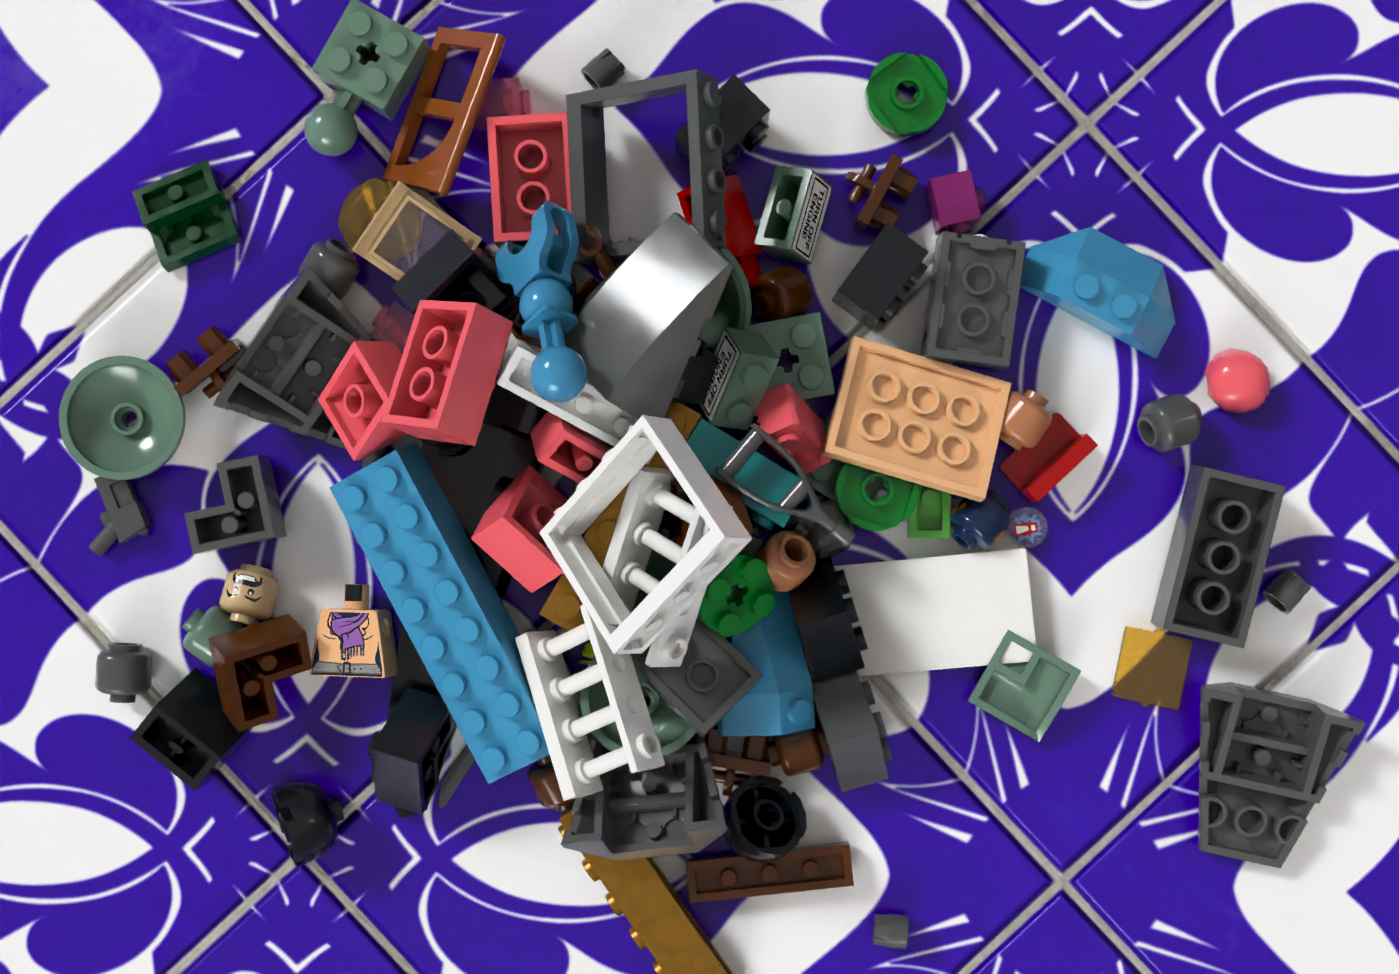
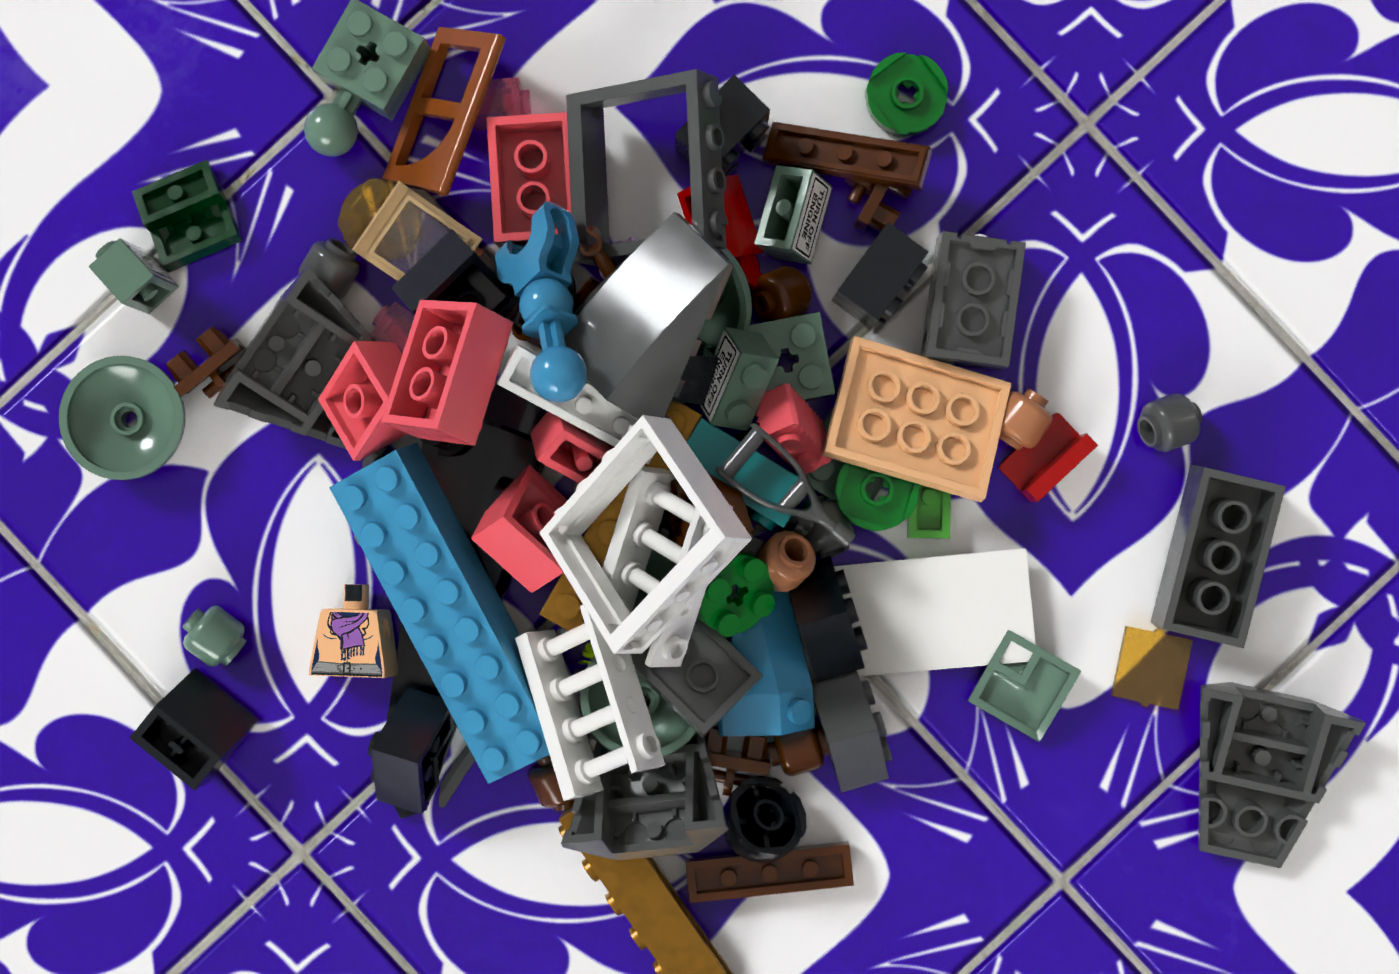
(123, 671): dark grey head -> none
(124, 514): dark grey piece -> none
(132, 275): none -> sand green brick
(249, 594): tan head -> none
(250, 508): dark grey brick -> none
(250, 661): reddish brown brick -> none
(307, 819): black cylinder -> none
(603, 70): dark grey hose -> none
(848, 155): none -> reddish brown tile
(890, 930): dark grey hose -> none
(954, 202): magenta brick -> none
(980, 523): dark blue head -> none
(1027, 527): tile -> none
(1103, 287): dark azure wedge -> none
(1237, 381): coral hair -> none
(1286, 591): dark grey hose -> none

